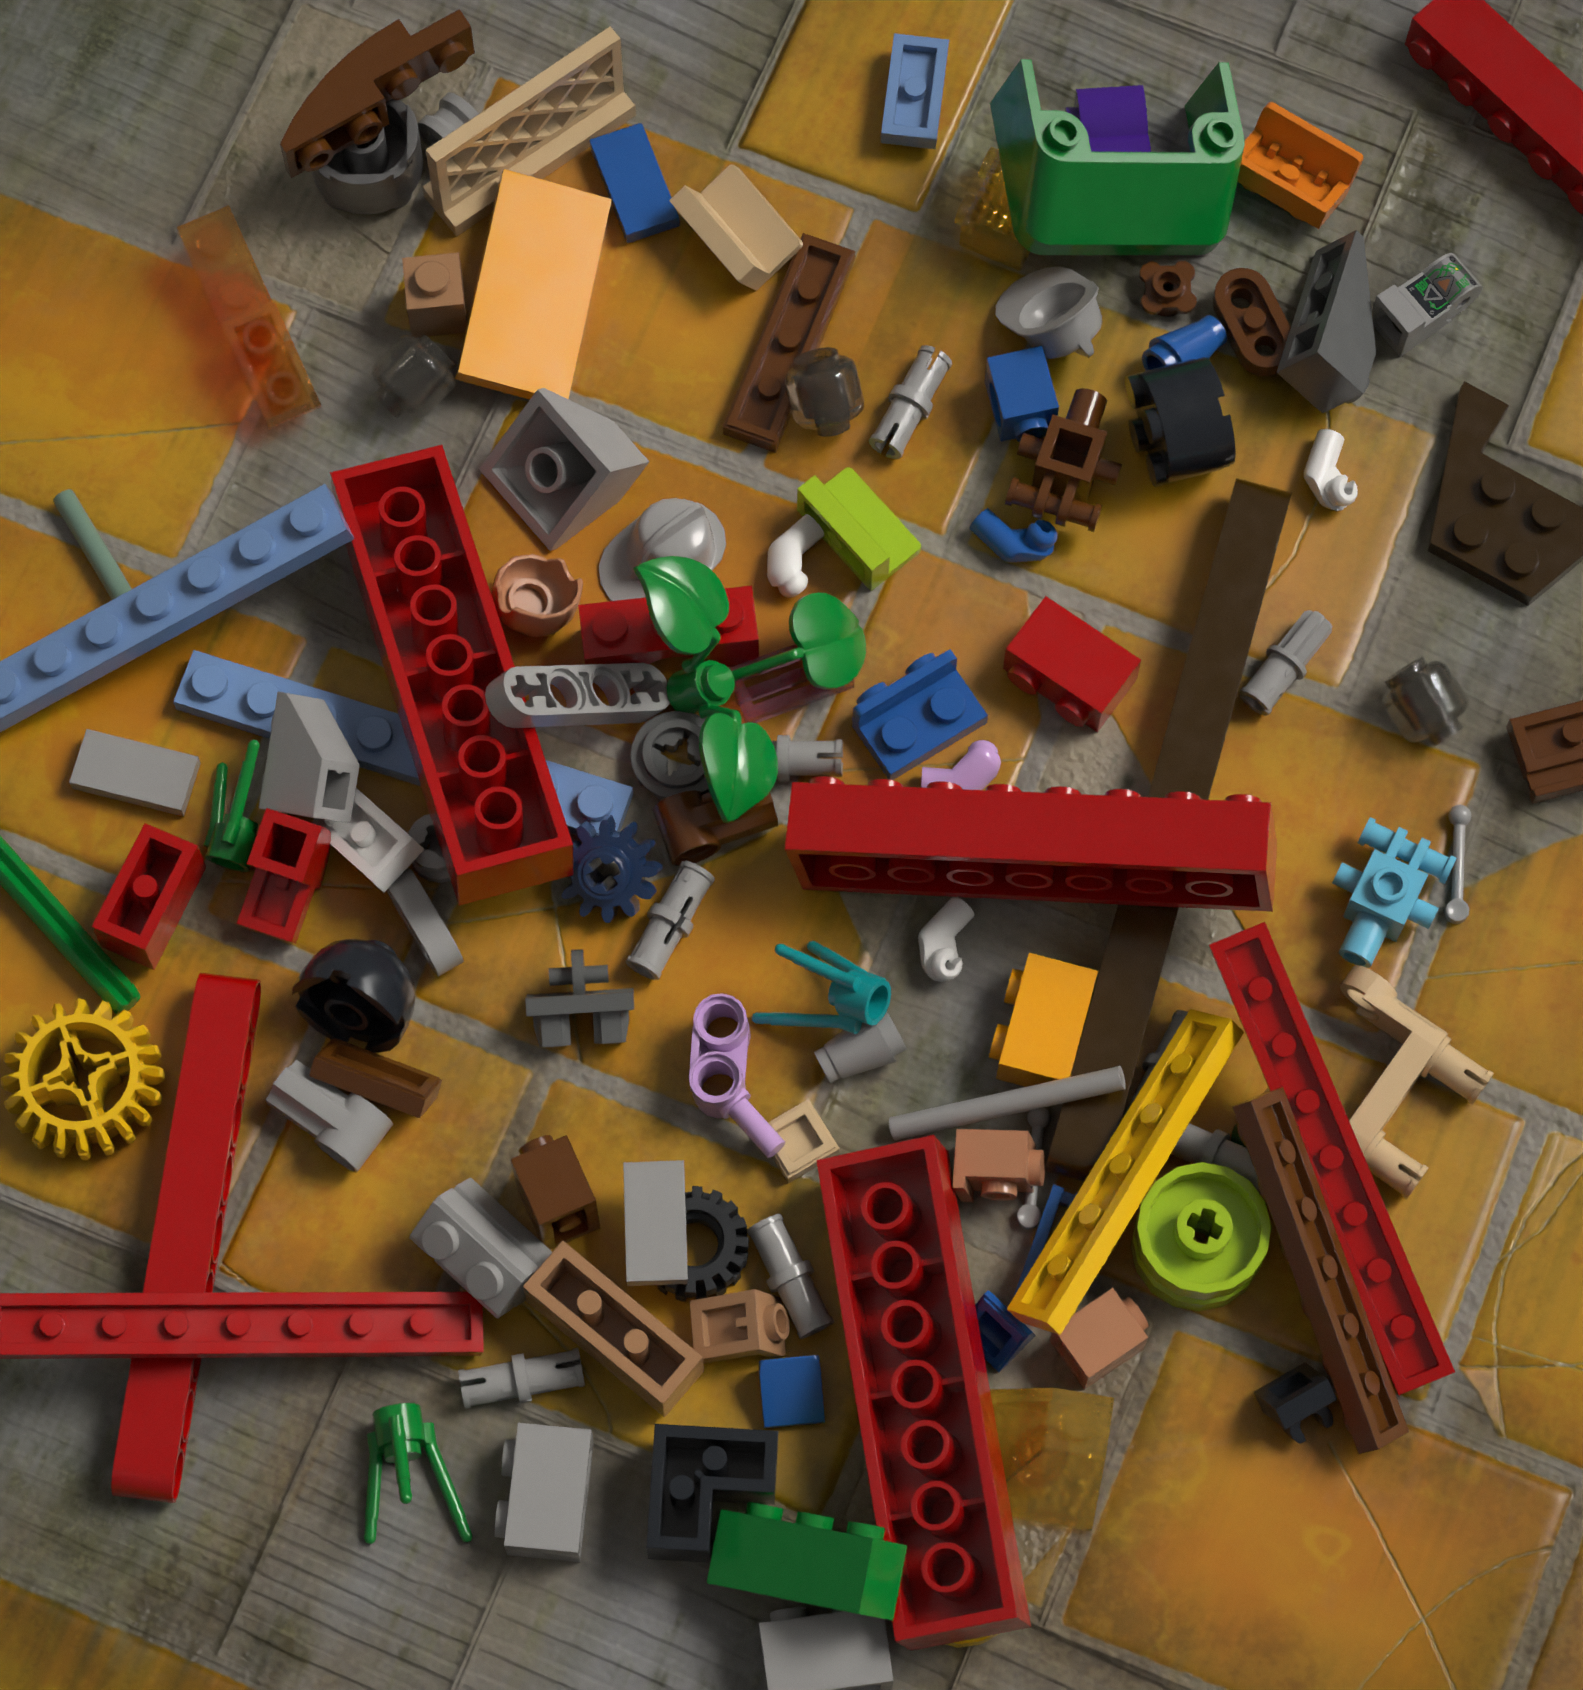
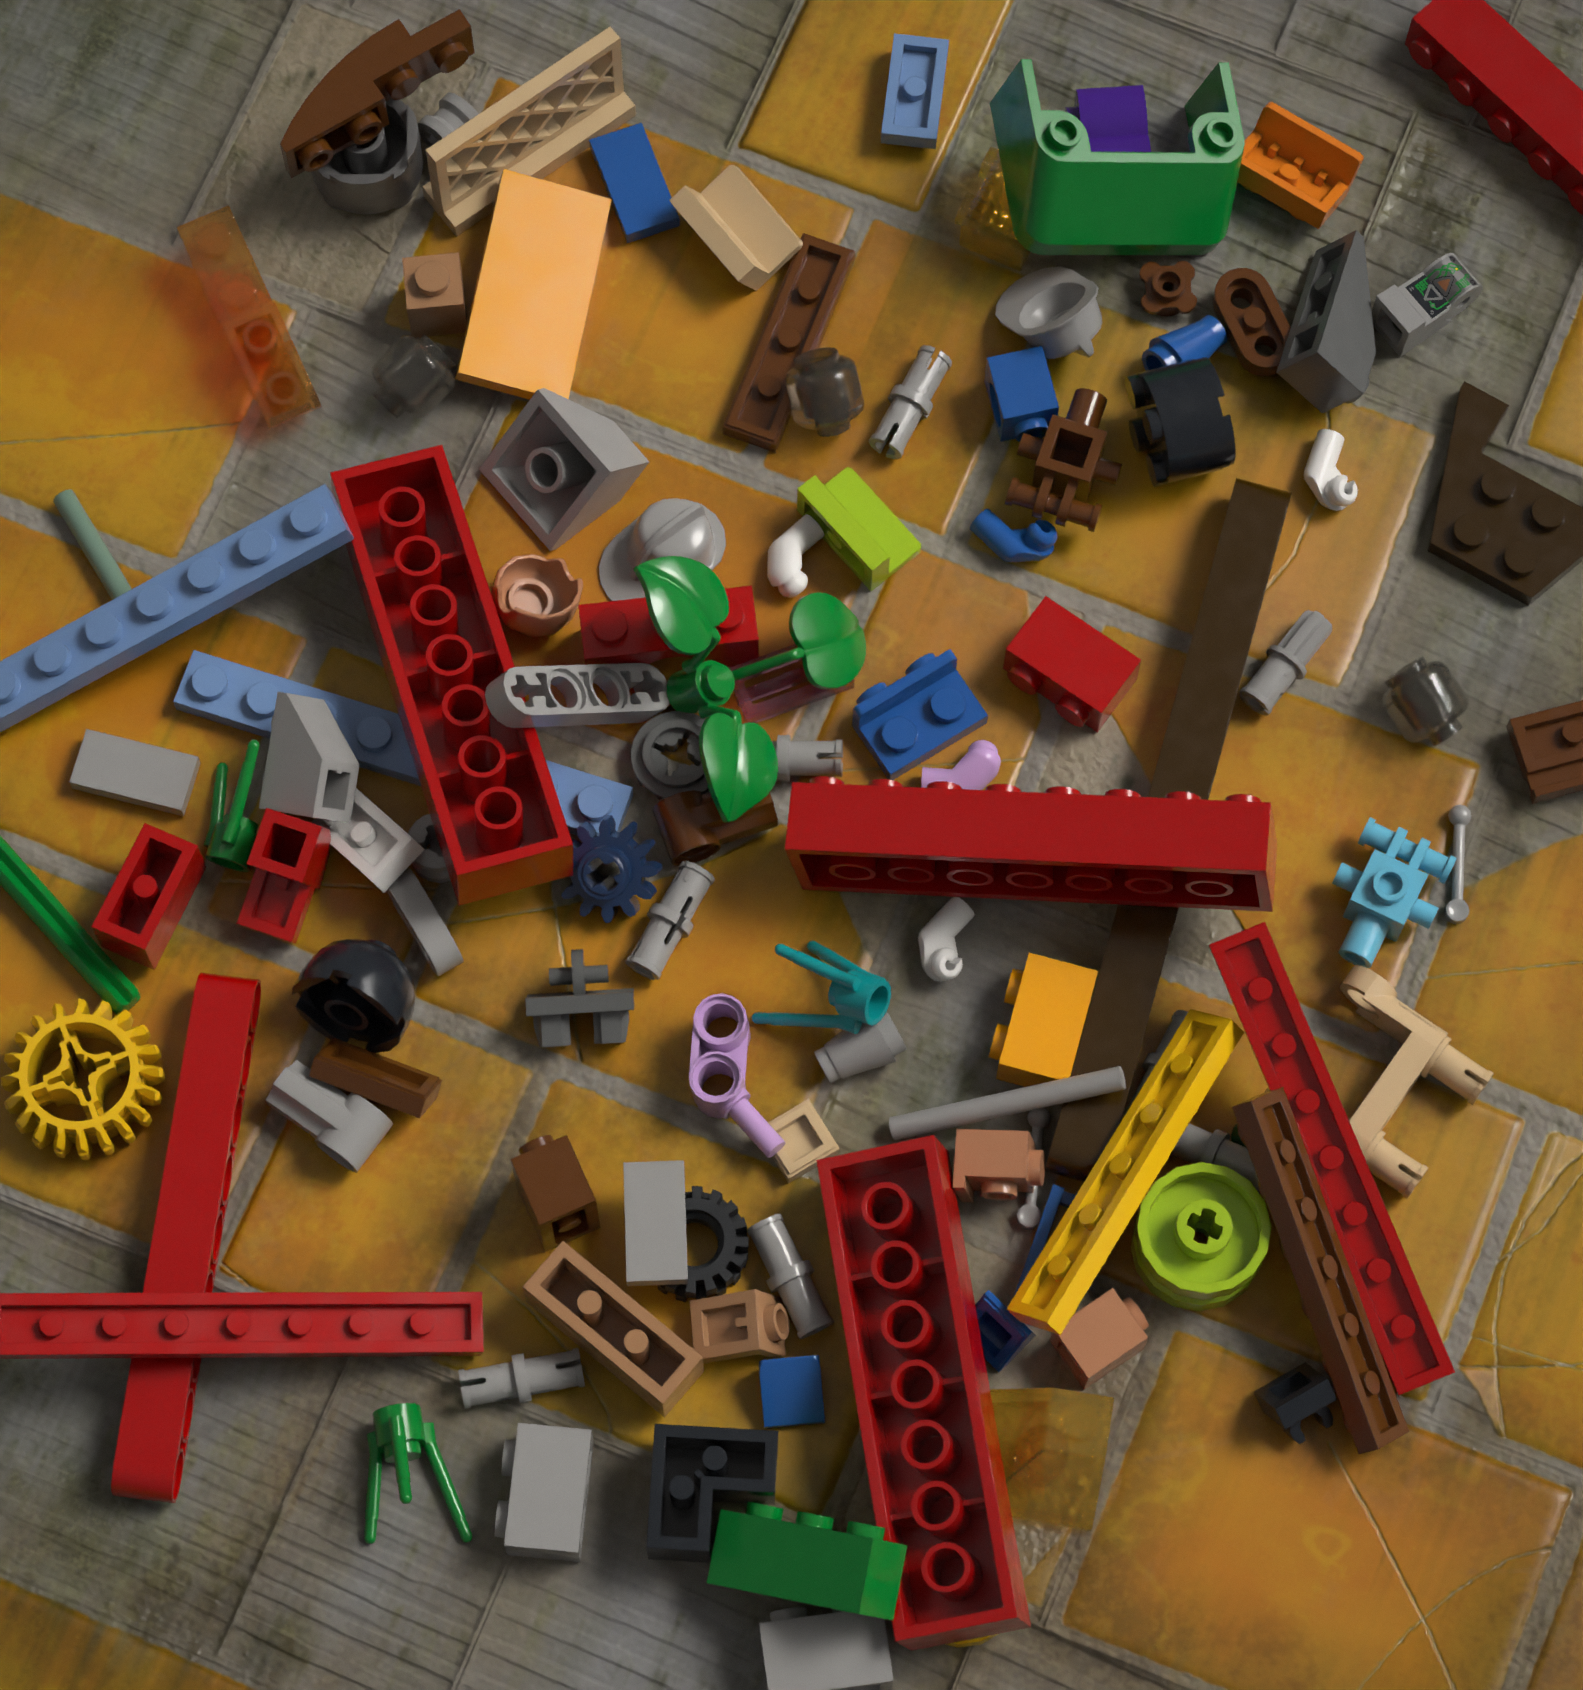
(480, 1246): light grey brick -> none

